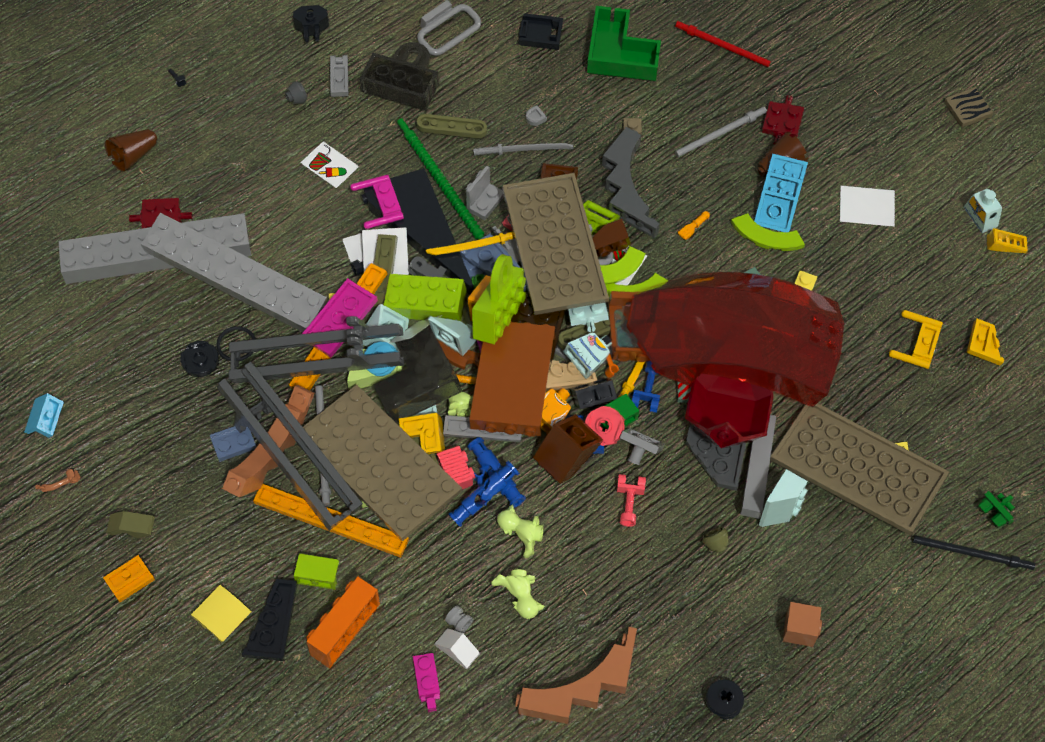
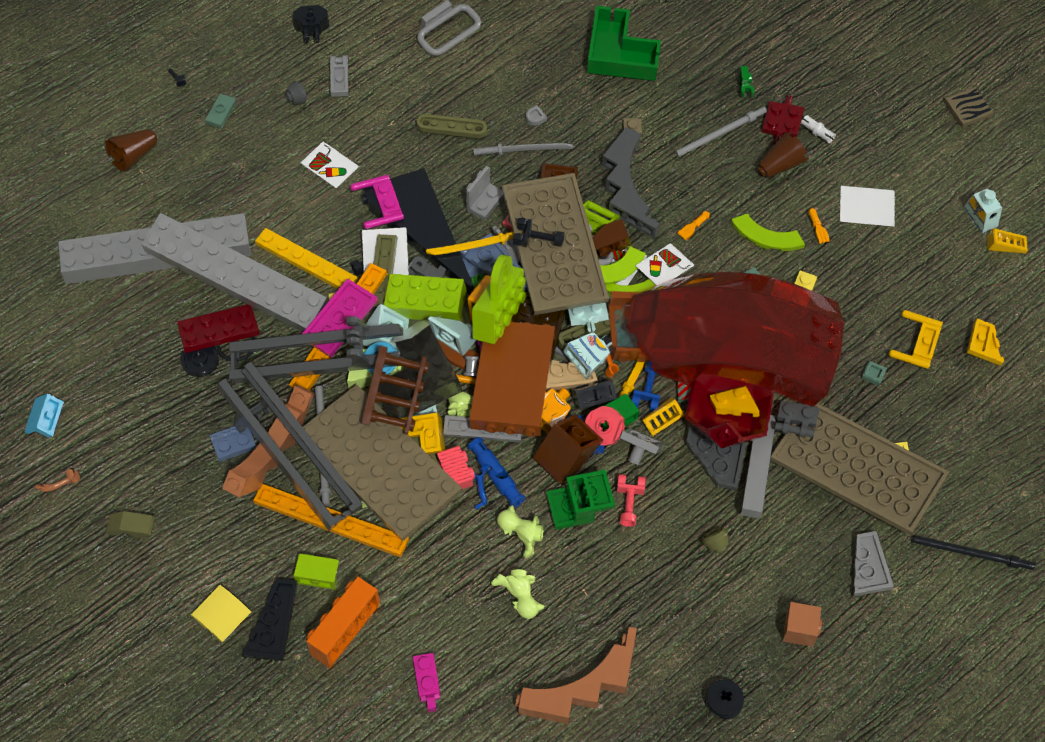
(128, 578): light orange plate -> none
(153, 207): dark red plate -> none
(218, 328): none -> dark red plate
(220, 111): none -> sand green plate
(303, 259): none -> yellow plate
(354, 247): white sticker -> none
(375, 396): none -> reddish brown fence
(401, 80): clear smoke brick -> none
(444, 184): green hose -> none
(457, 647): white slope -> none
(459, 619): light grey wheel -> none
(472, 364): none -> light grey bush
(491, 487): blue piece -> none
(524, 224): none -> black bar
(537, 30): black container -> none
(580, 499): none -> green bracket
(665, 265): none -> white sticker
(666, 422): none -> yellow slope
(693, 31): red bar -> none
(734, 402): none -> yellow wing
(745, 80): none -> green plate
(780, 193): medium azure slope -> none
(784, 500): light aqua slope -> none
(797, 414): none -> dark grey plate
(818, 129): none -> white pin
(820, 232): none -> light orange piece
(870, 566): none -> light grey wing
(874, 373): none -> sand green tile
(1003, 515): green hips -> none

